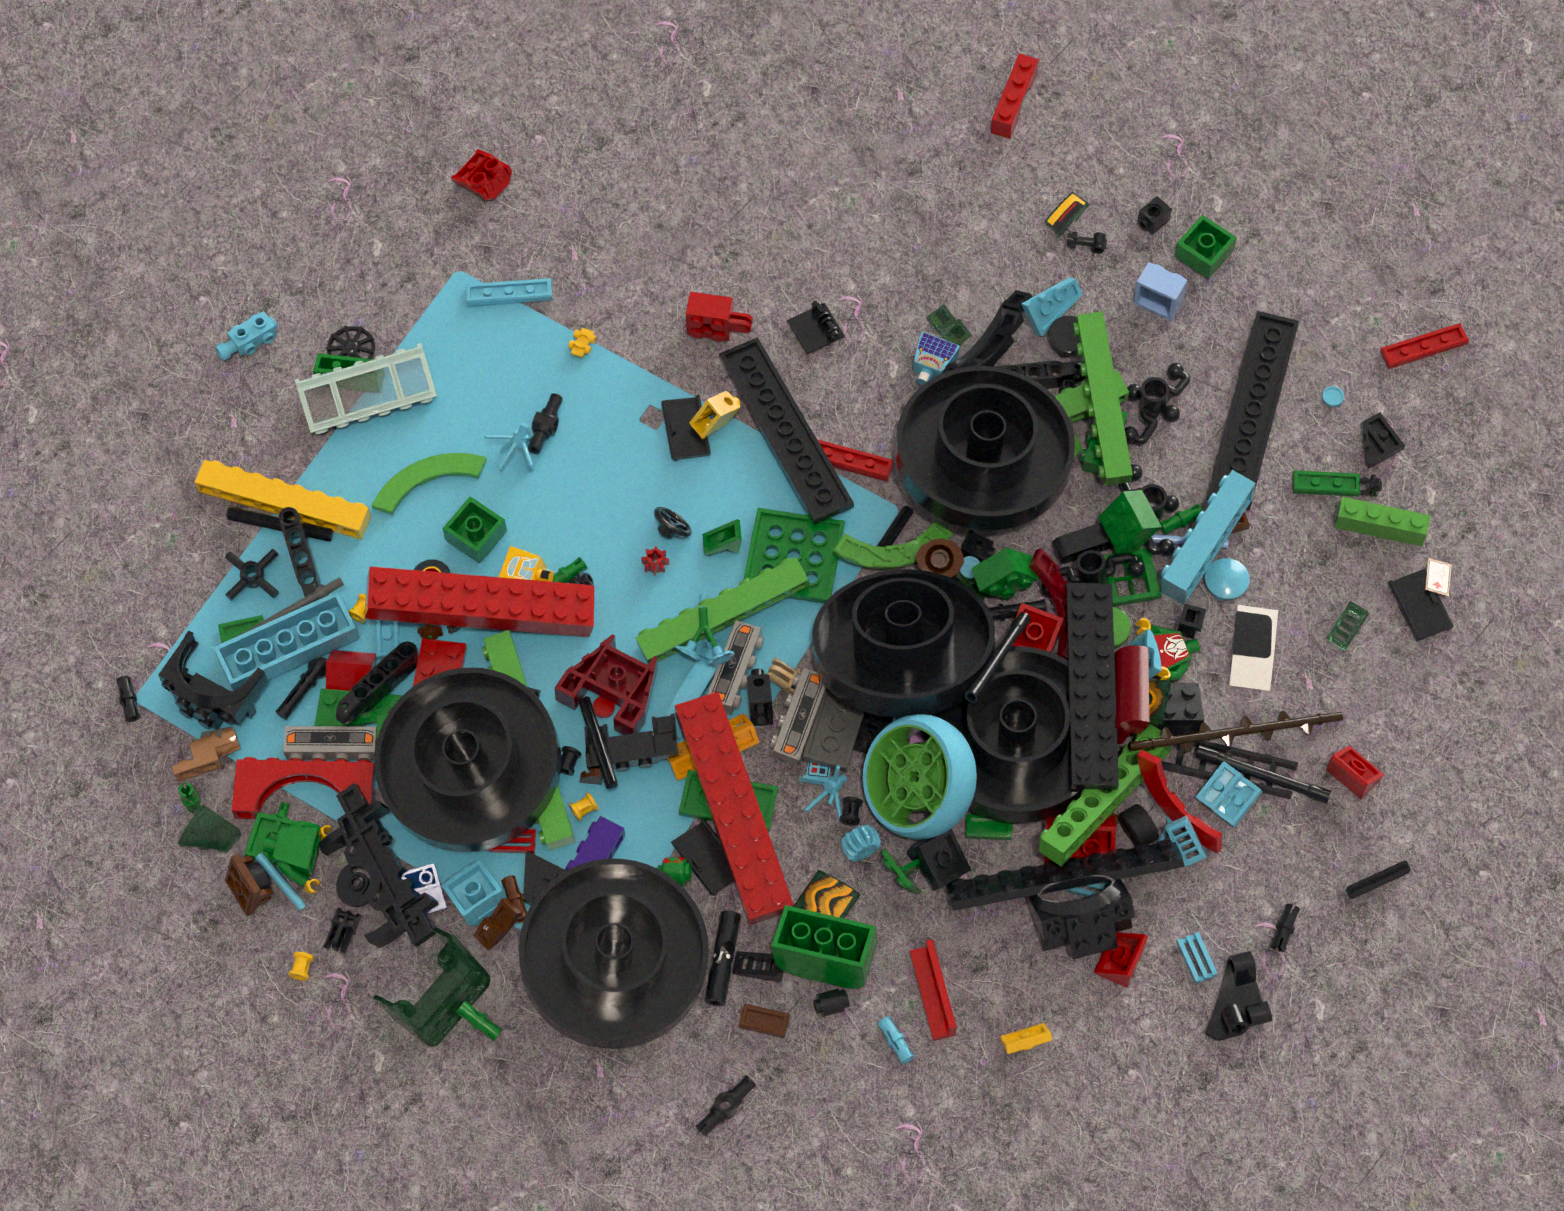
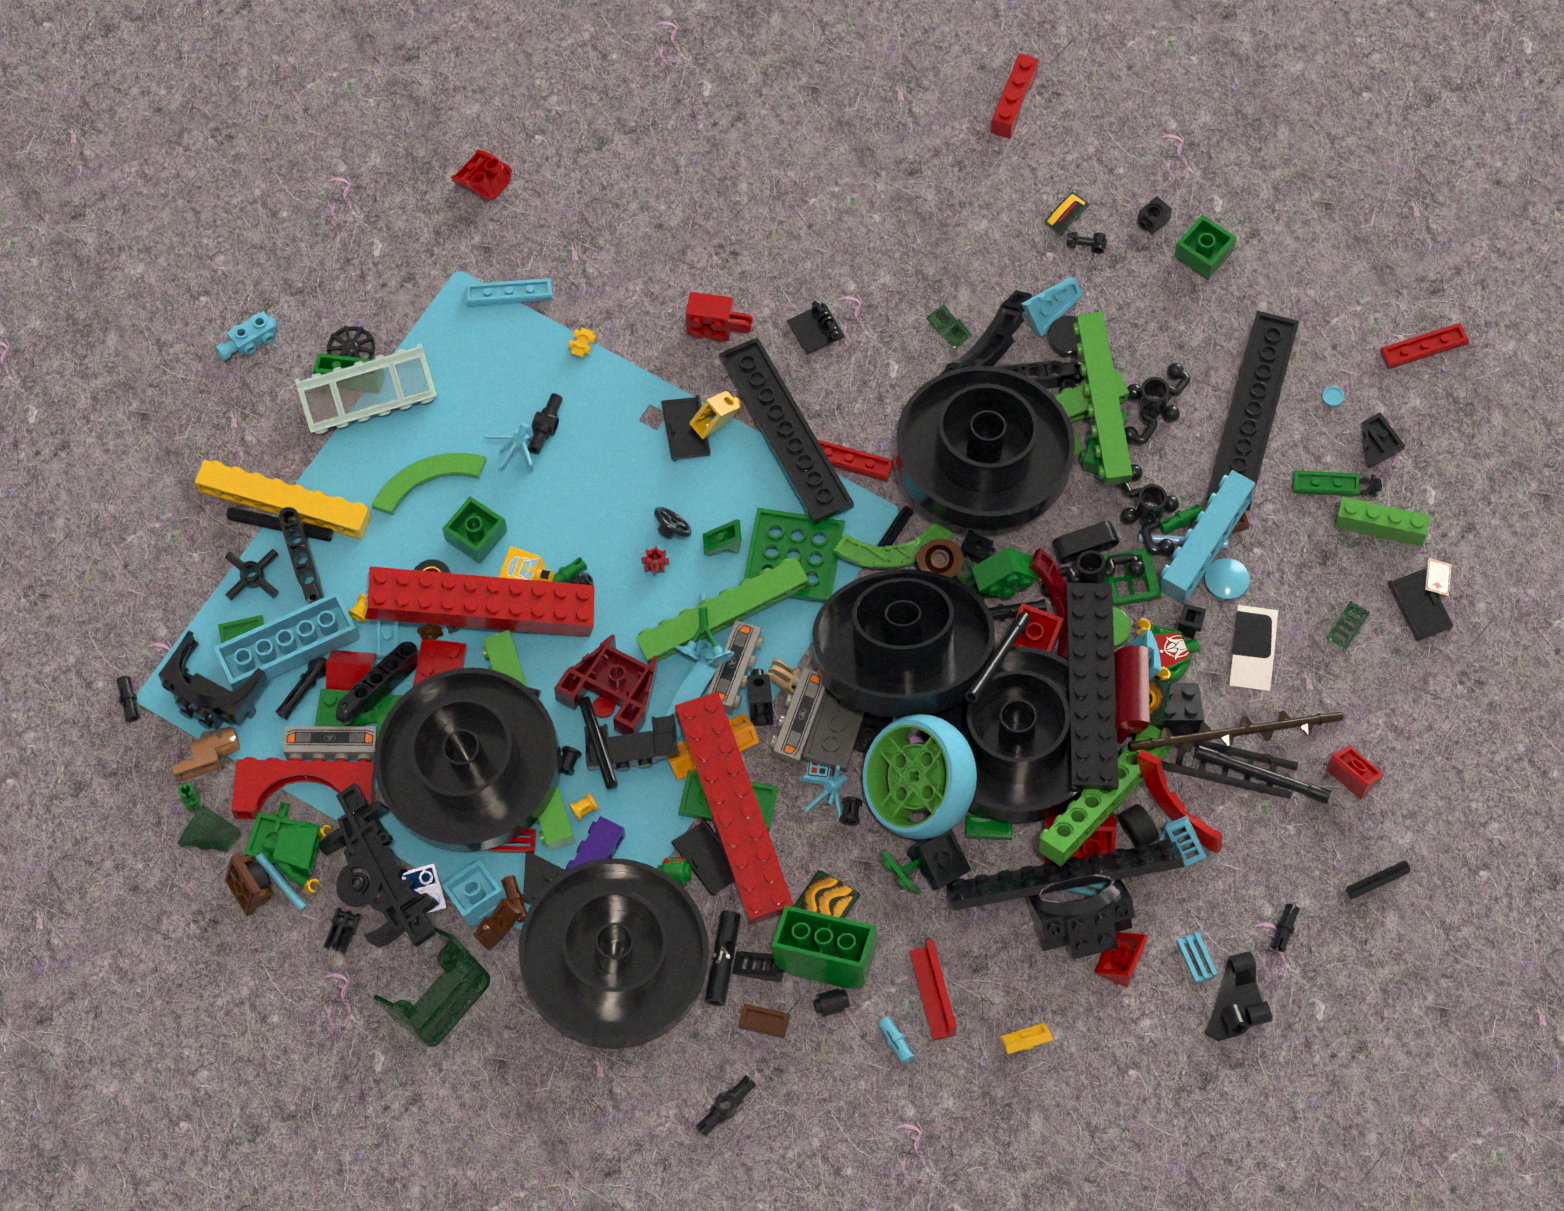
(301, 966): yellow bush -> none
(321, 592): dark grey bar -> none
(479, 1020): green pin -> none
(592, 777): tile -> none
(860, 843): medium azure gear -> none
(933, 356): torso -> none
(966, 569): medium azure piece -> none
(1129, 521): green brick -> none
(1160, 291): light blue piece -> none
(1229, 794): medium azure slope -> none

